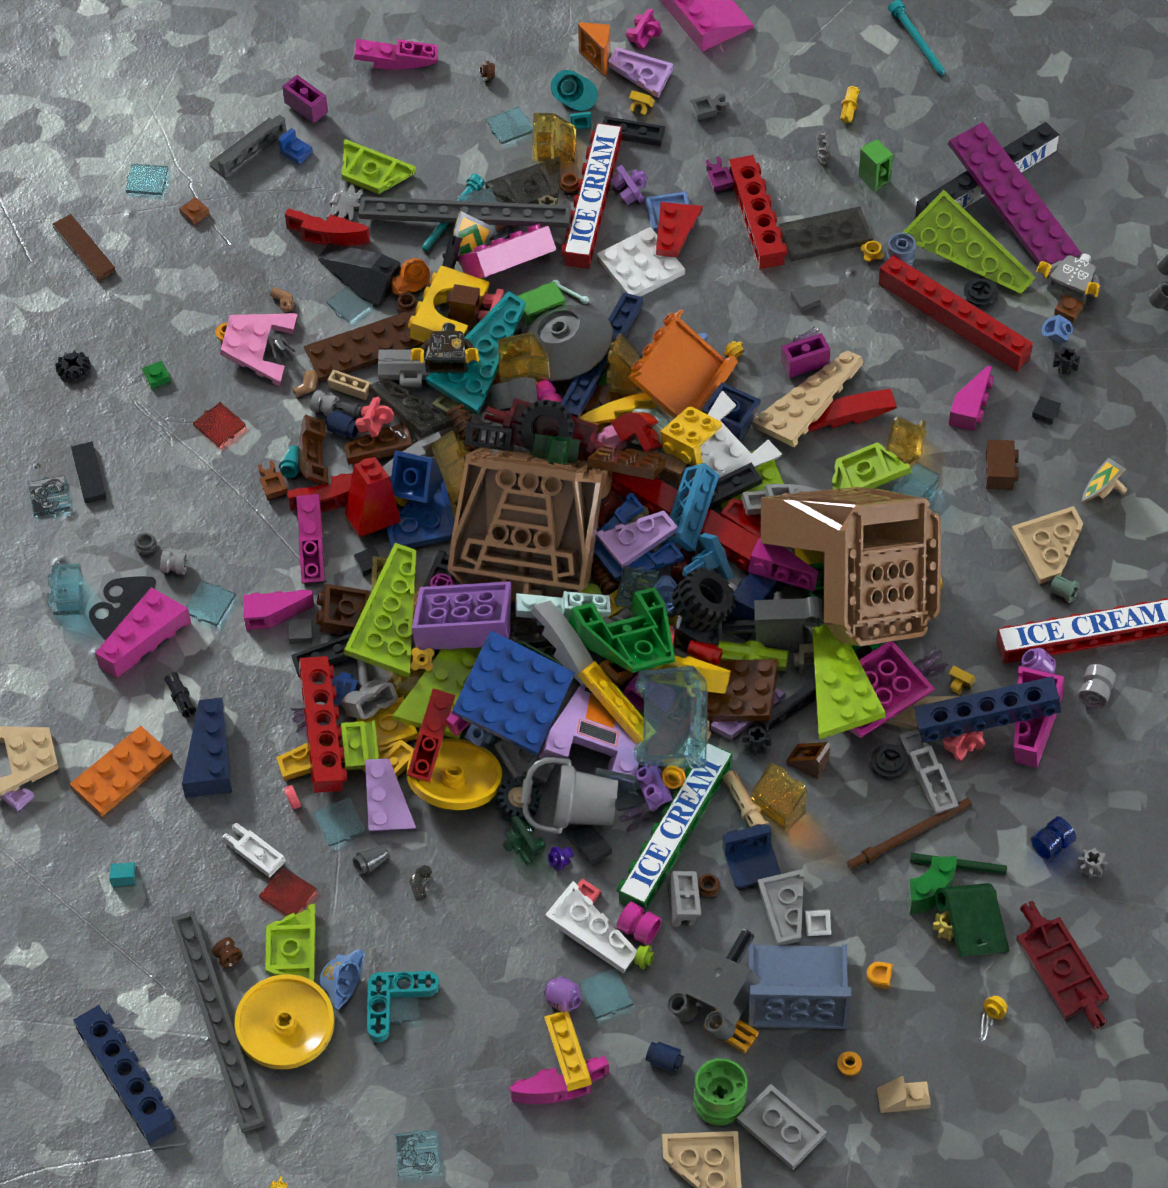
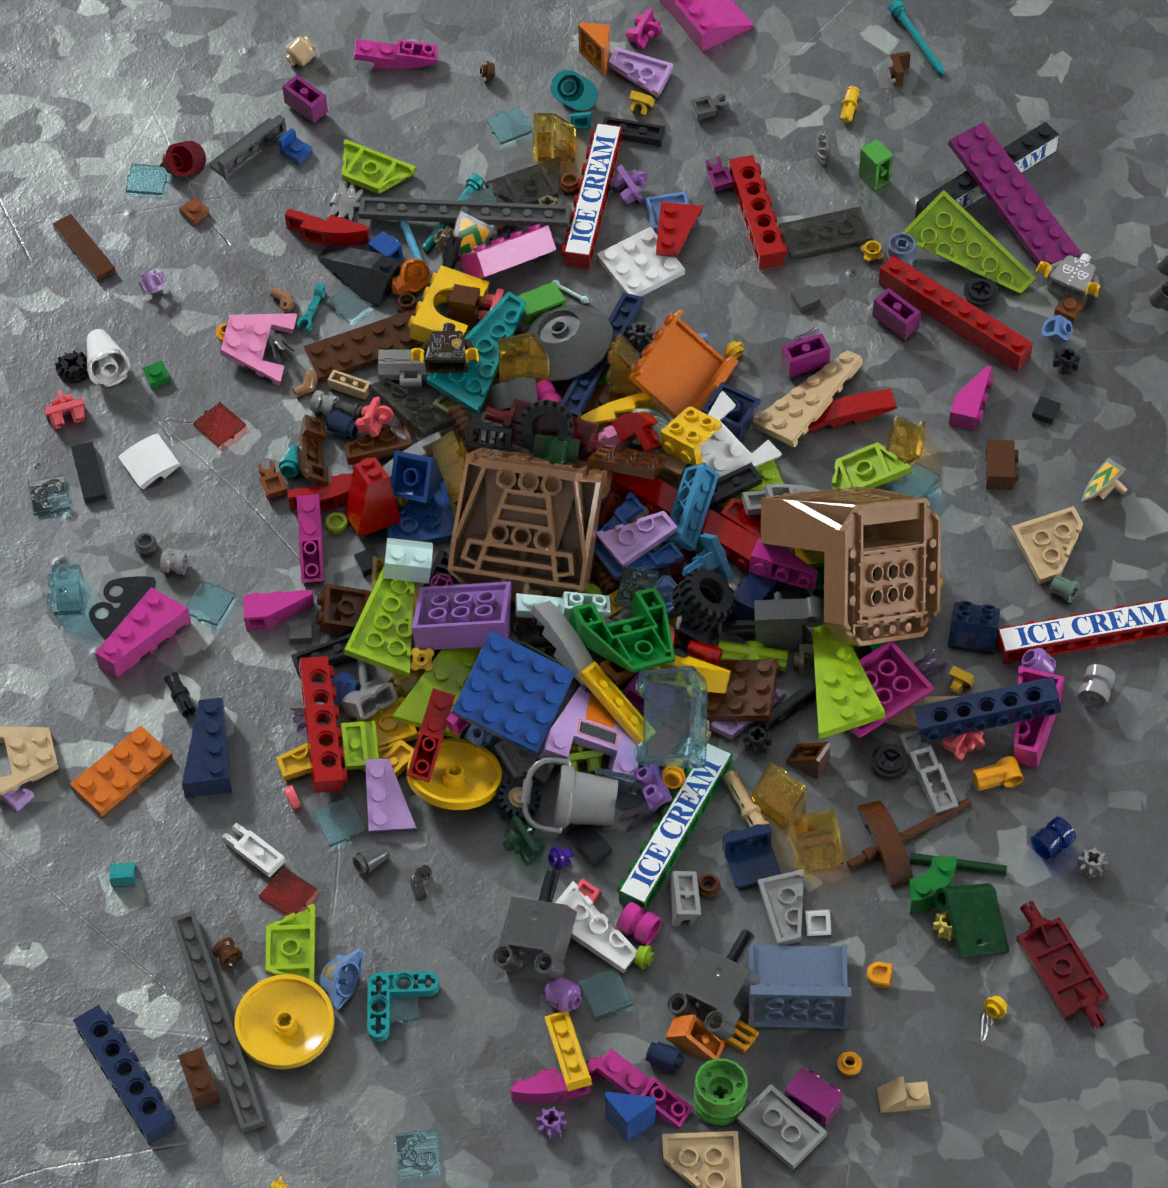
(64, 406): none -> coral hips
(105, 359): none -> white cone
(149, 460): none -> white slope
(152, 281): none -> lavender gear
(184, 158): none -> dark red piece
(199, 1078): none -> reddish brown brick
(300, 51): none -> tan head
(319, 293): none -> teal piece
(336, 523): none -> lime tile
(386, 245): none -> blue brick
(408, 560): none -> light aqua slope
(411, 240): none -> medium azure bar
(442, 237): none -> dark tan gear
(537, 929): none -> dark grey piece
(548, 1116): none -> medium lavender gear
(592, 758): none -> lime hips
(630, 1080): none -> dark pink slope
(630, 1113): none -> blue slope
(640, 335): none -> dark grey gear
(693, 1038): none -> orange slope
(814, 1096): none -> magenta brick
(815, 840): none -> clear yellow slope
(888, 842): none -> reddish brown slope
(896, 313): none -> magenta brick
(897, 64): none -> reddish brown bracket
(974, 626): none -> dark blue bracket
(1004, 772): none -> light orange piece

